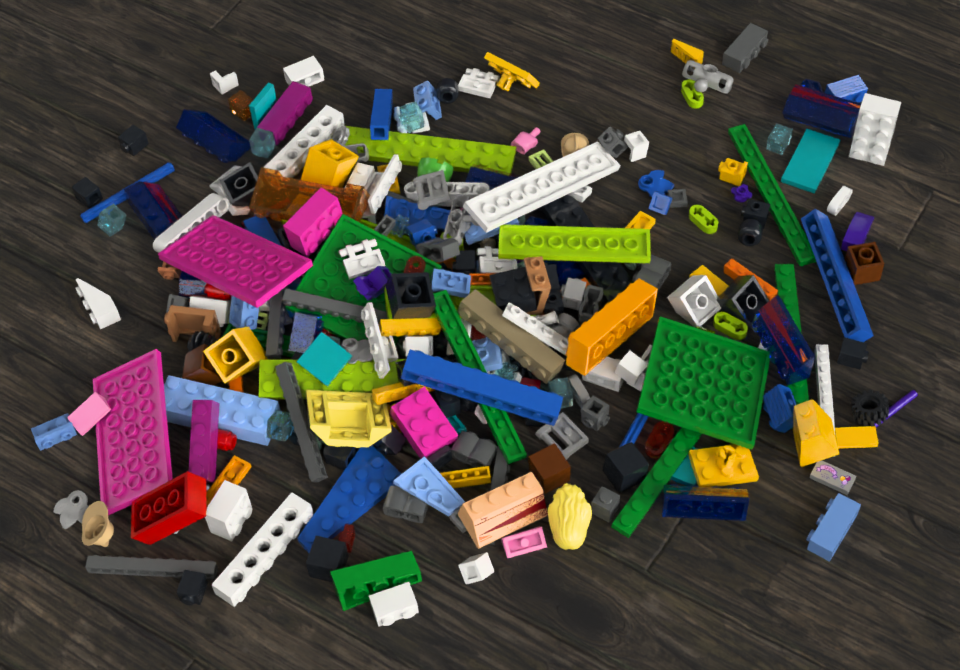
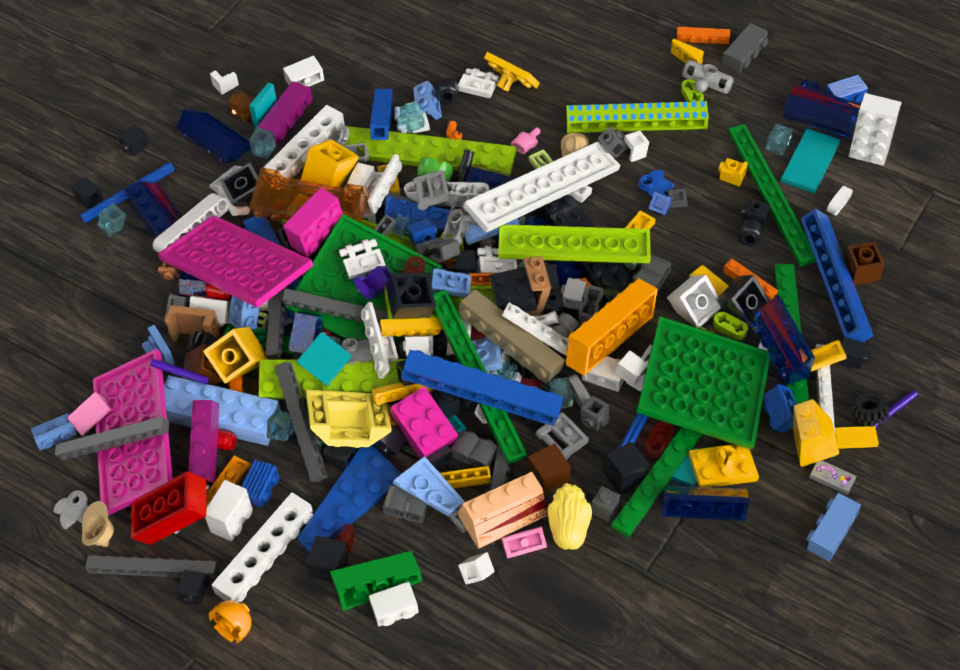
(101, 305): white slope -> none
(112, 438): none -> dark grey piece
(156, 341): none -> medium blue bracket
(179, 371): none -> dark purple bar
(231, 620): none -> light orange cylinder
(260, 481): none -> blue brick
(451, 131): none -> orange arm
(465, 165): none -> black pin
(637, 116): none -> lime brick
(703, 35): none -> orange piece
(703, 219): lime beam -> none
(741, 193): dark purple plate -> none
(828, 355): none -> yellow tile
(857, 230): dark purple slope -> none

